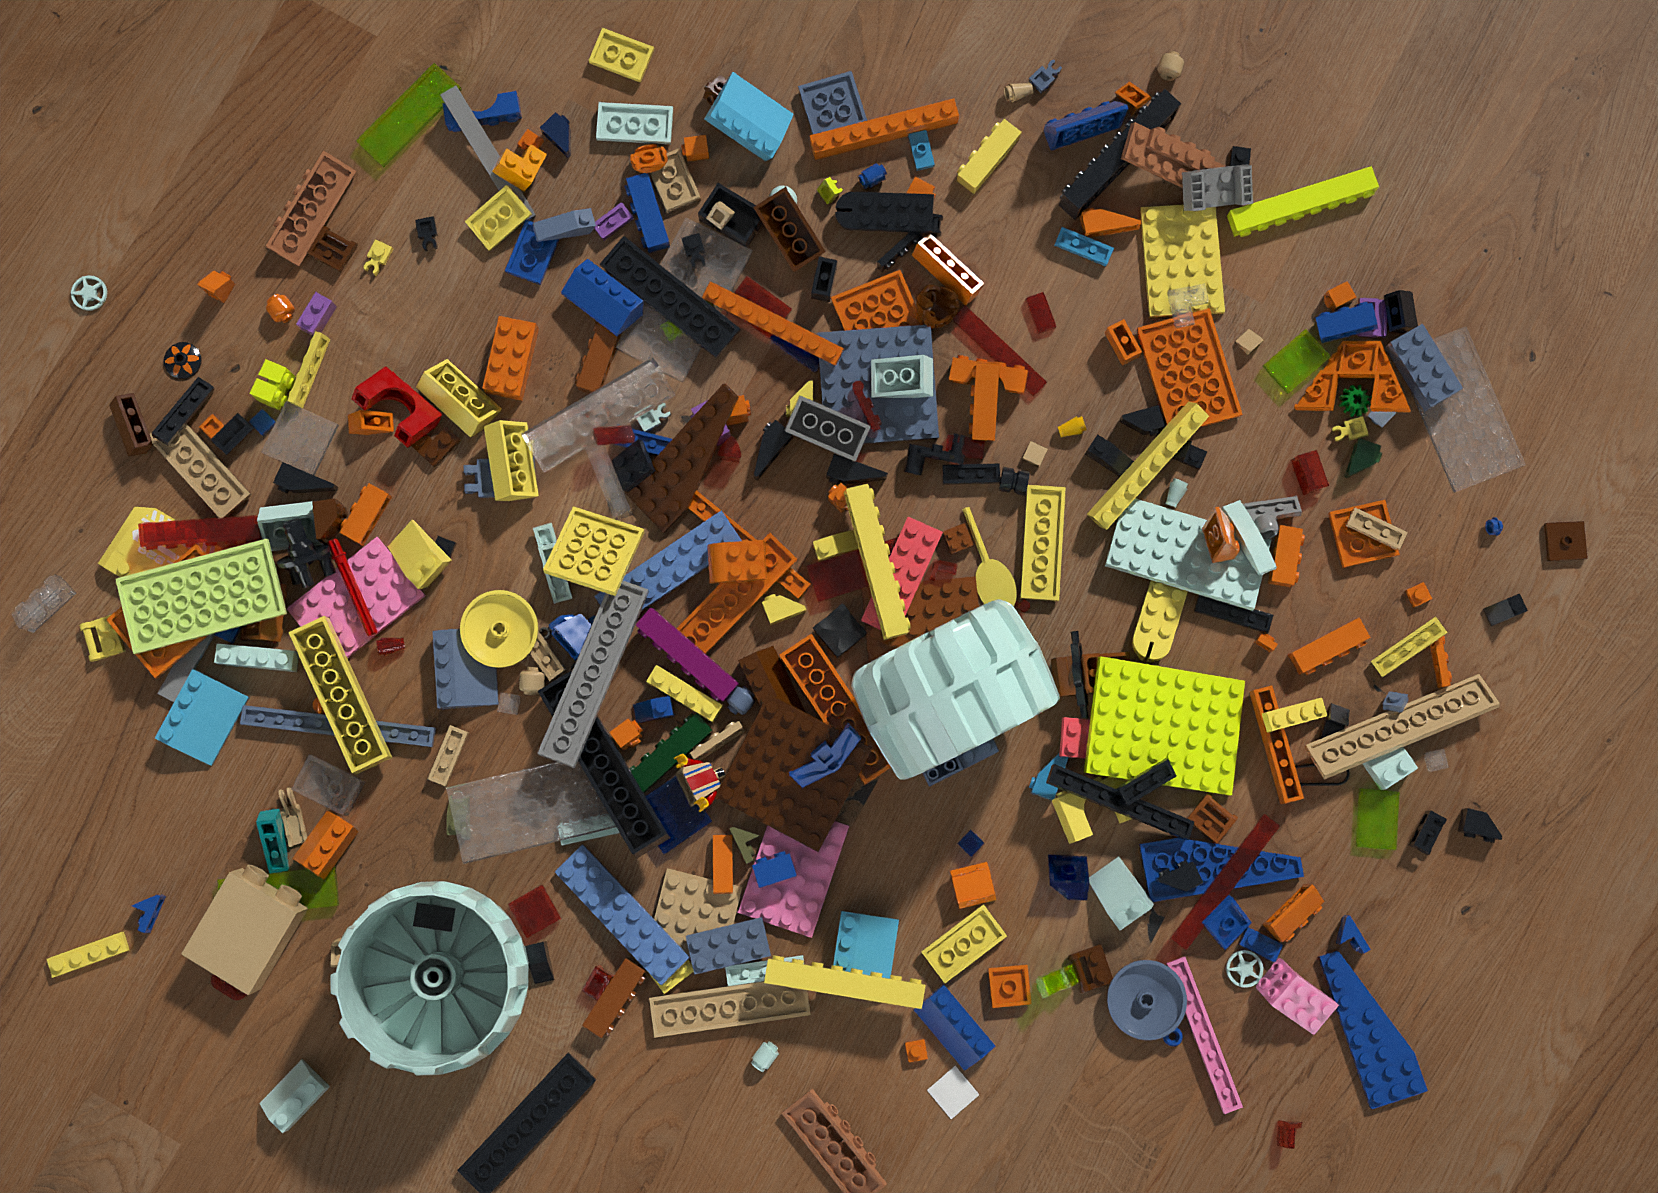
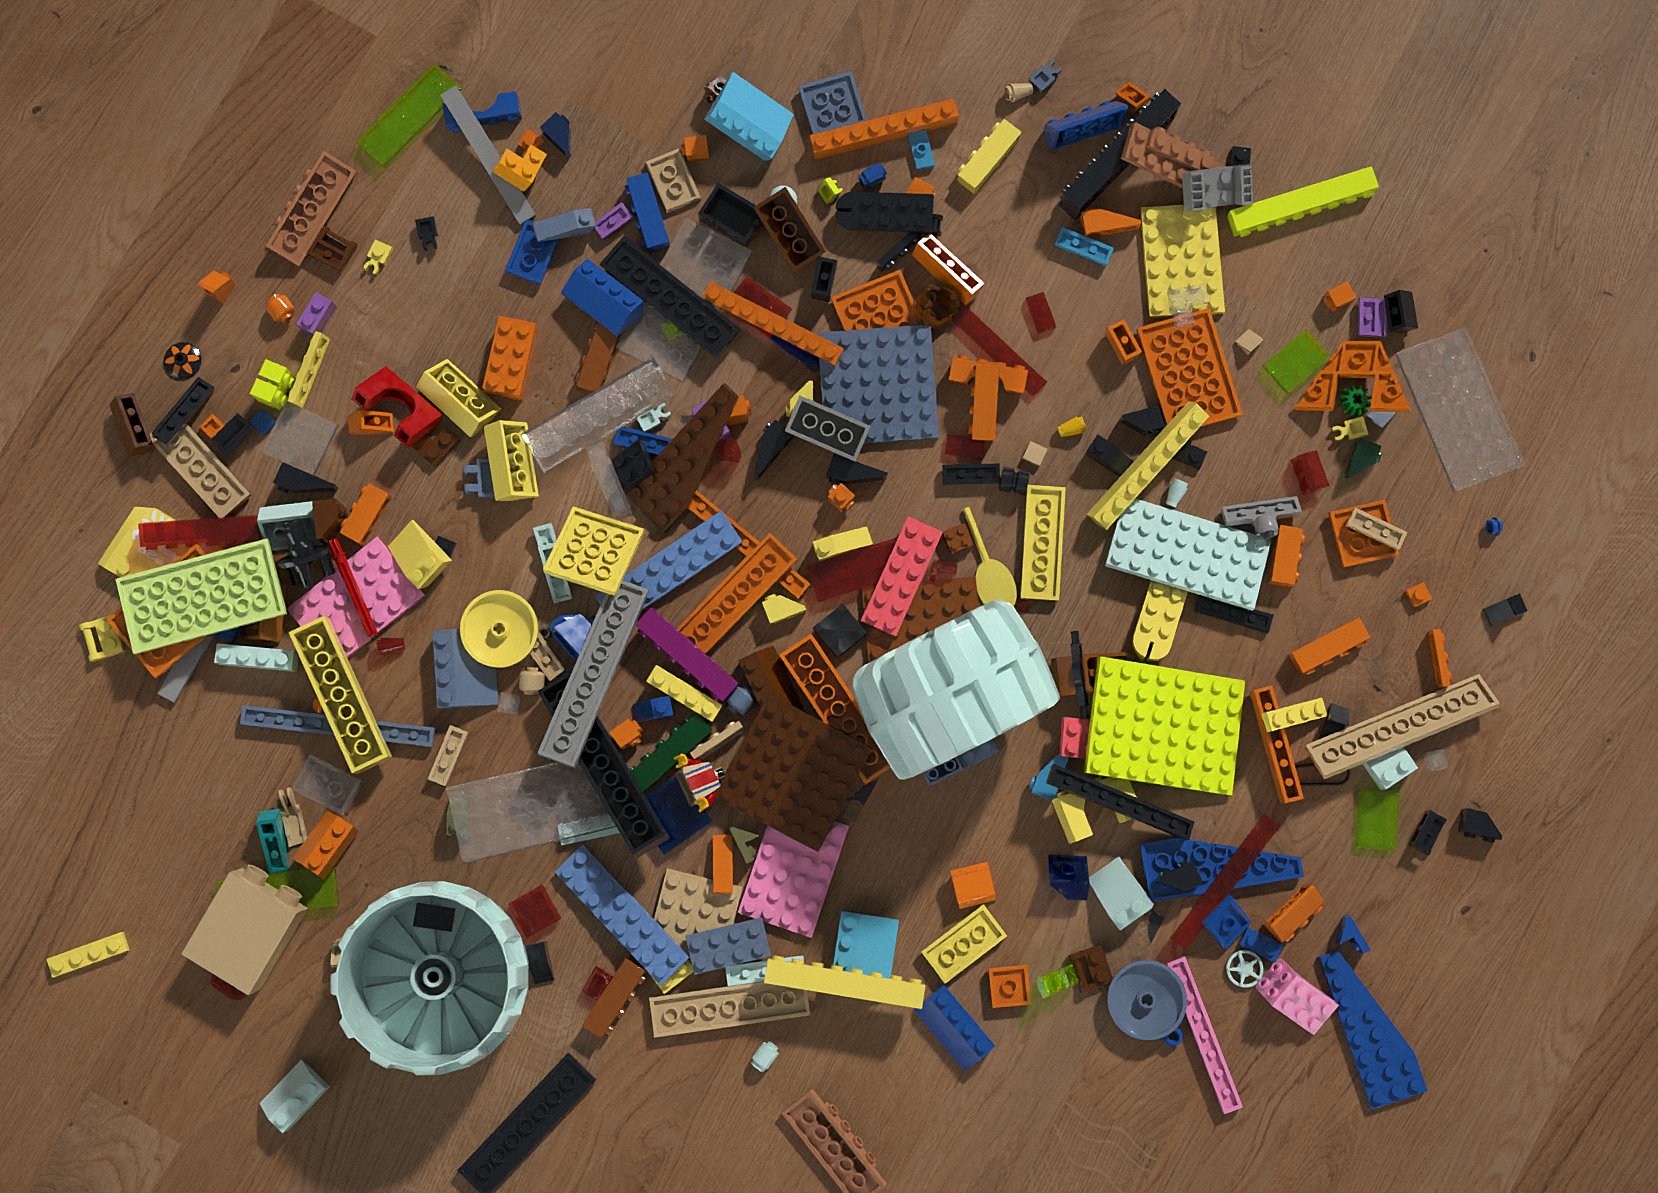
(42, 603): clear slope -> none
(89, 293): light aqua wheel -> none
(152, 908): blue slope -> none
(201, 717): medium azure slope -> none
(498, 217): light yellow plate -> none
(613, 435): clear red plate -> none
(621, 55): light yellow plate -> none
(634, 123): light aqua plate -> none
(649, 158): orange tile -> none
(694, 247): black plate -> none
(720, 215): tan slope -> none
(737, 561): orange brick -> none
(774, 870): blue brick -> none
(827, 758): blue plate -> none
(866, 406): clear red plate -> none
(876, 561): light yellow brick -> none
(902, 377): light aqua slope -> none
(916, 1050): orange plate -> none
(917, 454): black piece -> none
(953, 1092): white sticker -> none
(970, 843): clear blue plate -> none
(1146, 782): black plate -> none
(1170, 66): tan head -> none
(1209, 824): dark orange plate -> none
(1220, 537): orange slope -> none
(1250, 538): light aqua slope -> none
(1266, 642): orange plate -> none
(1286, 1133): clear red tile -> none
(1346, 322): blue brick -> none
(1395, 701): sand blue plate -> none
(1409, 647): light yellow plate -> none
(1423, 367): sand blue brick -> none
(1565, 541): reddish brown plate -> none

